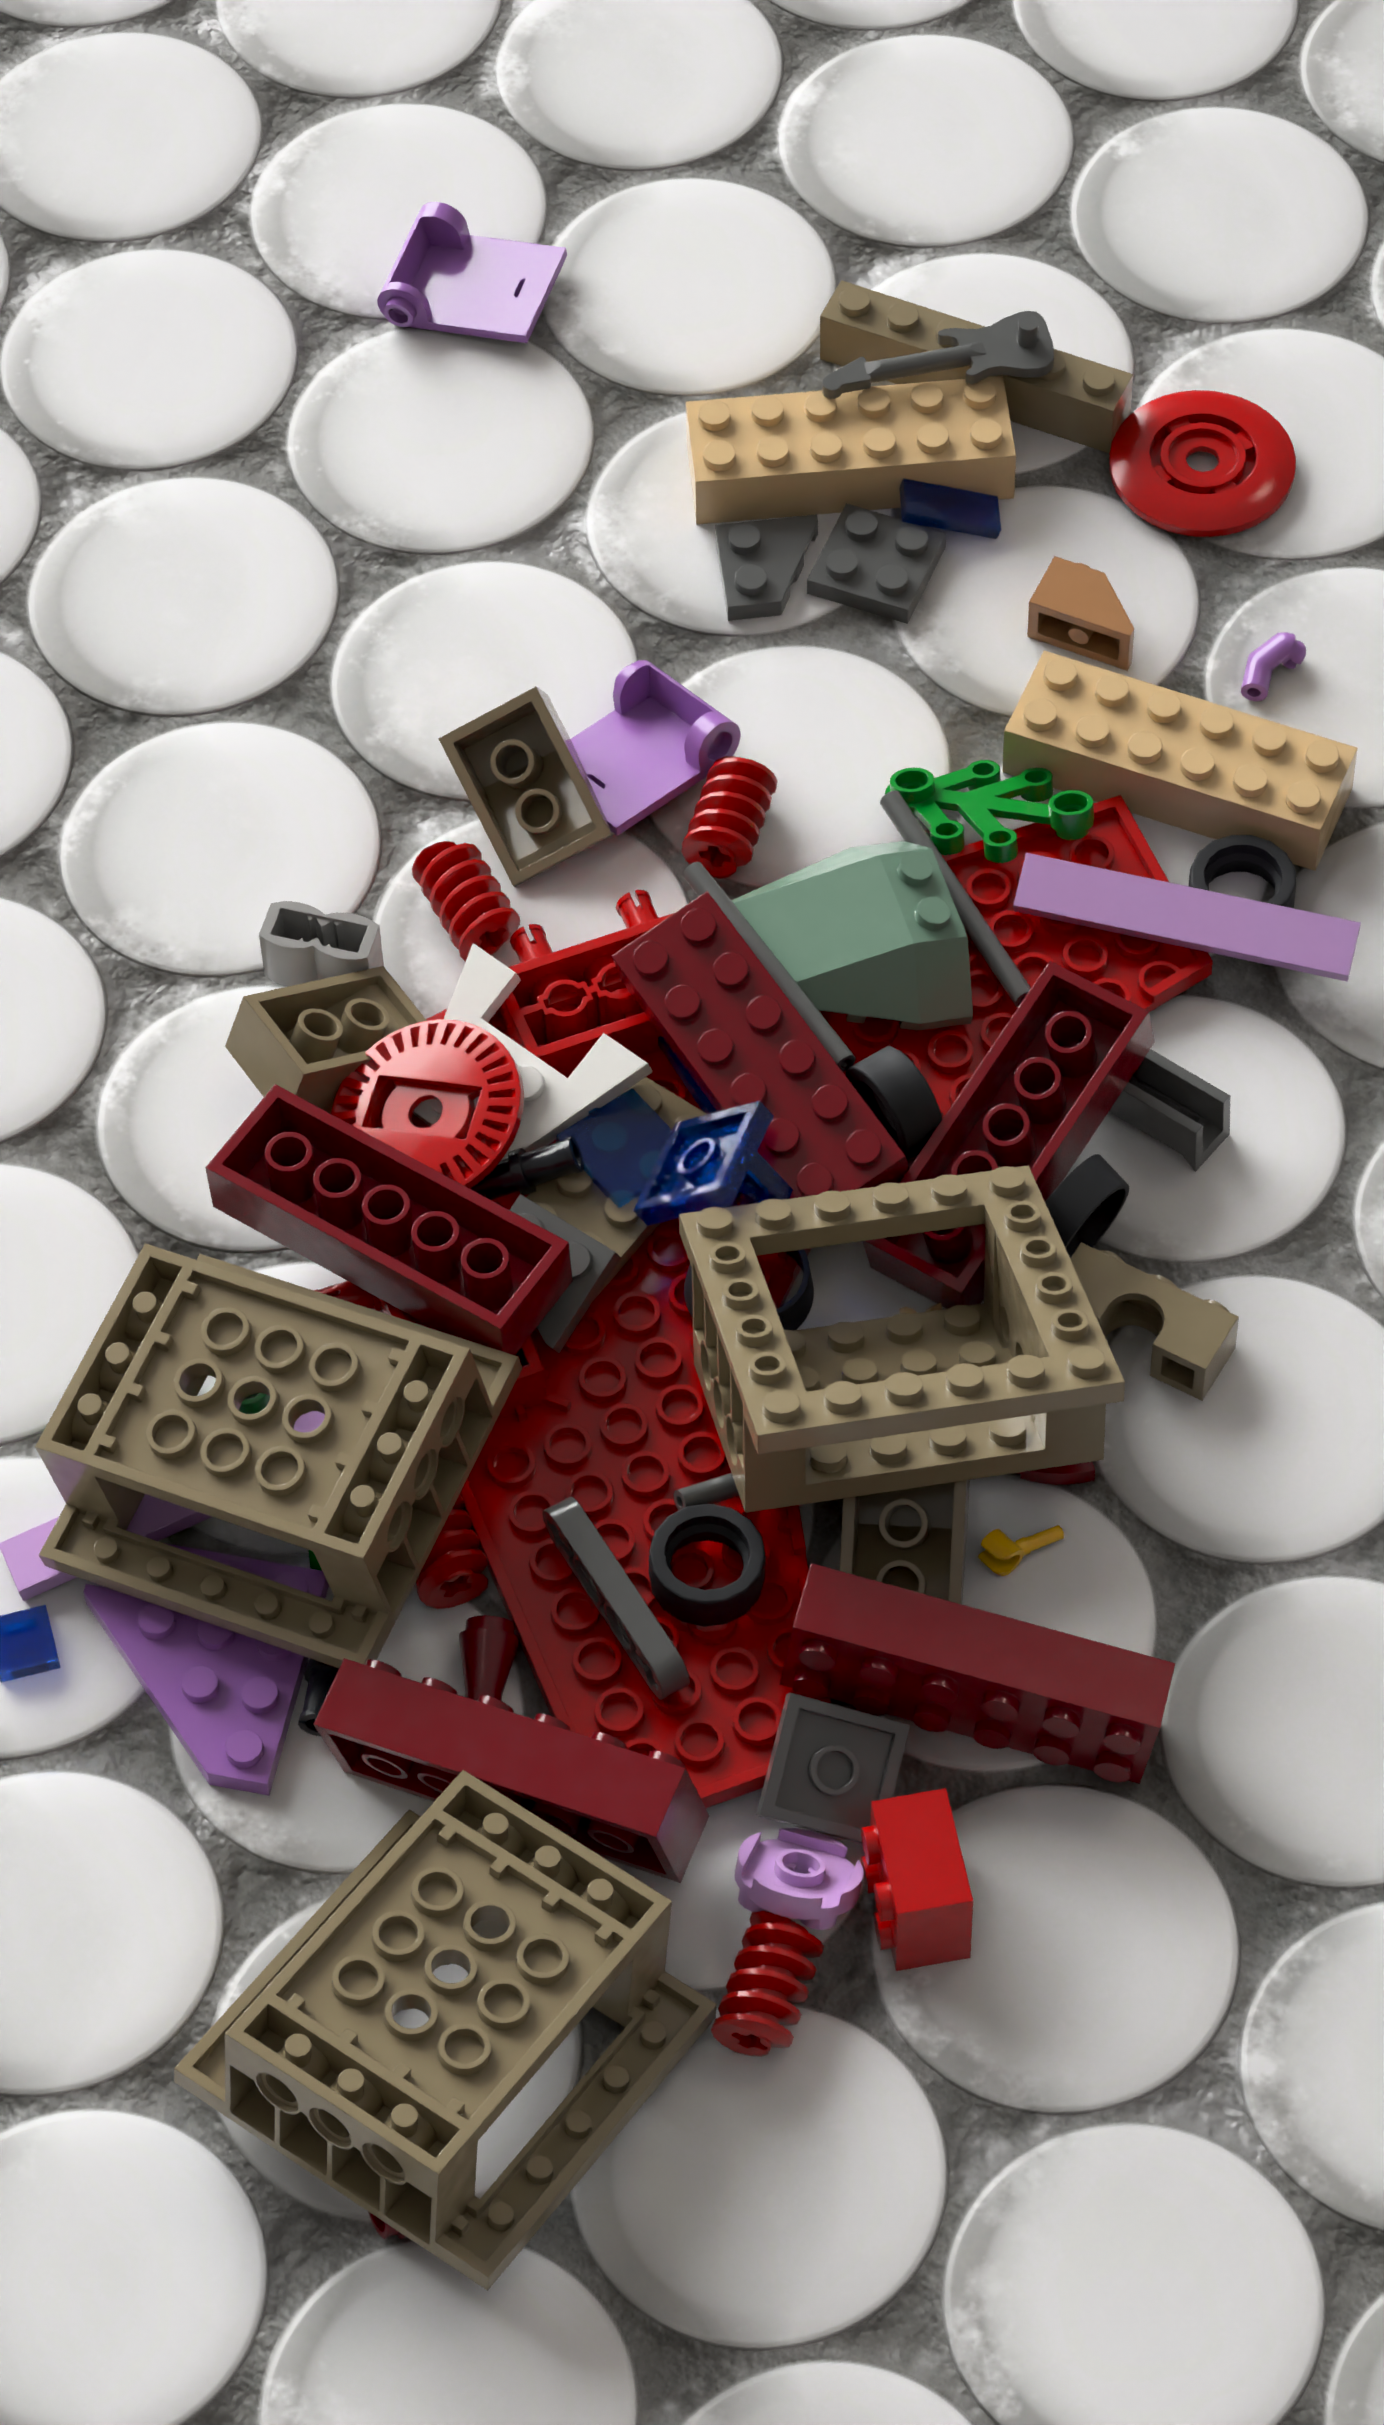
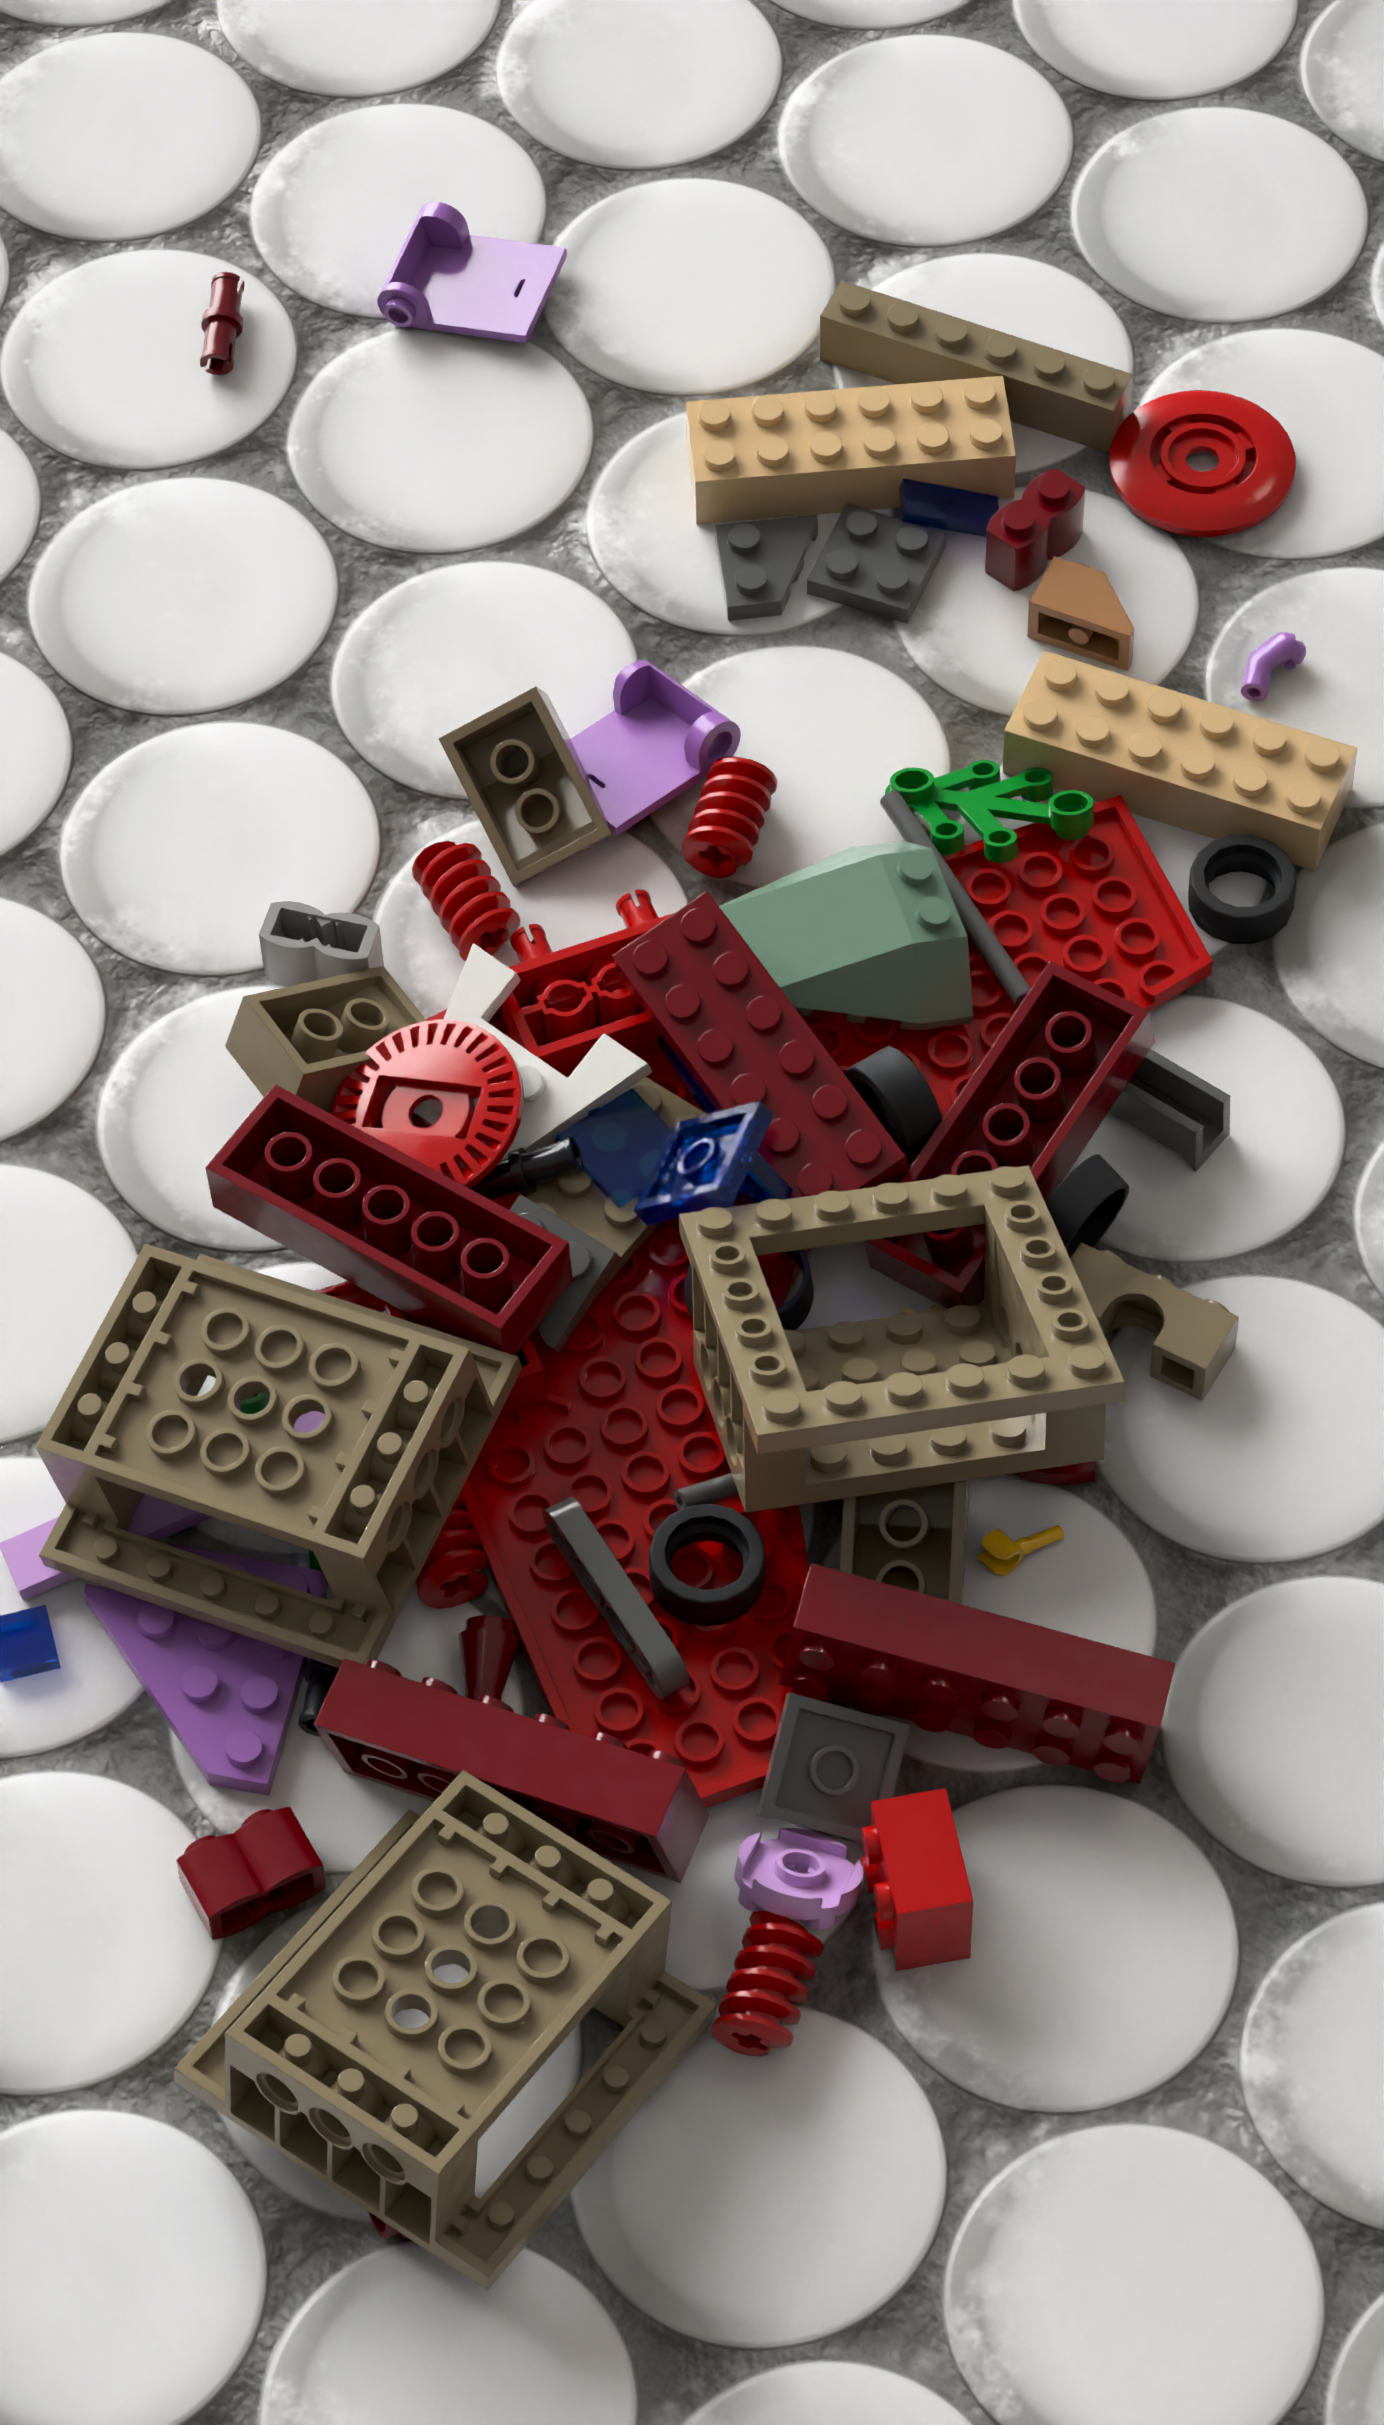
(222, 323): none -> dark red pin
(250, 1872): none -> dark red brick
(702, 881): dark grey piece -> none
(1009, 347): dark grey piece -> none
(1034, 529): none -> dark red brick
(1187, 917): lavender tile -> none

